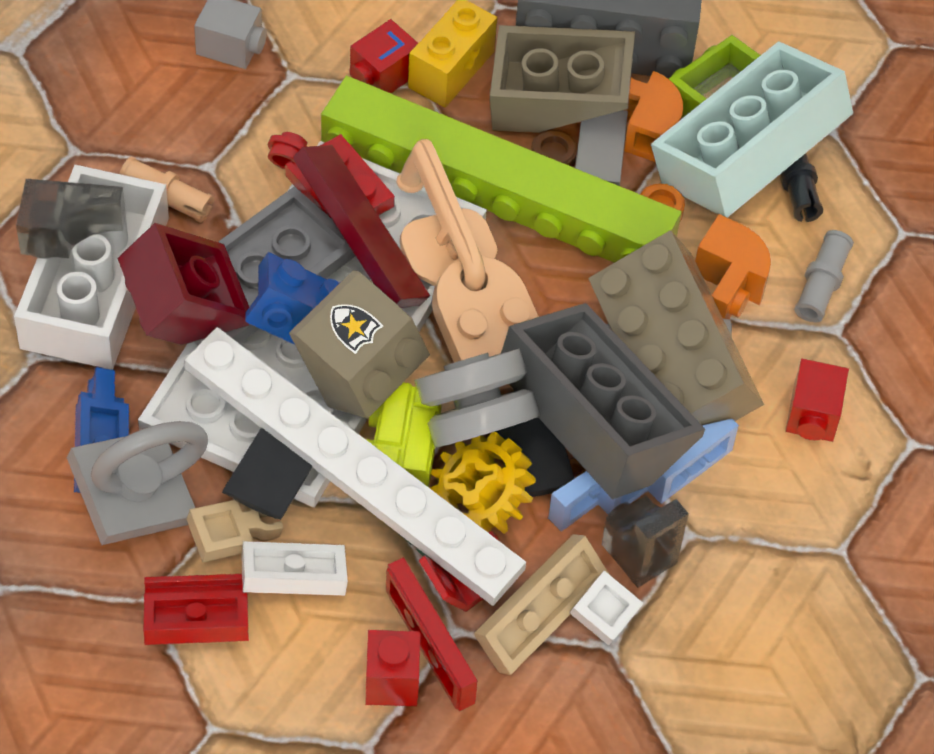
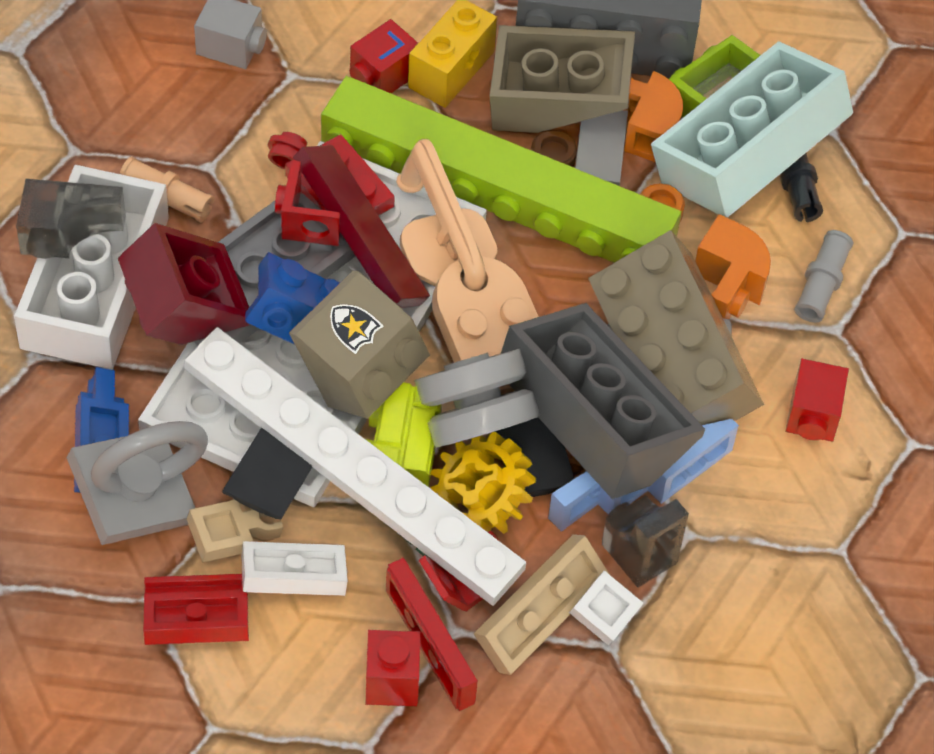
(293, 216): none -> red bracket

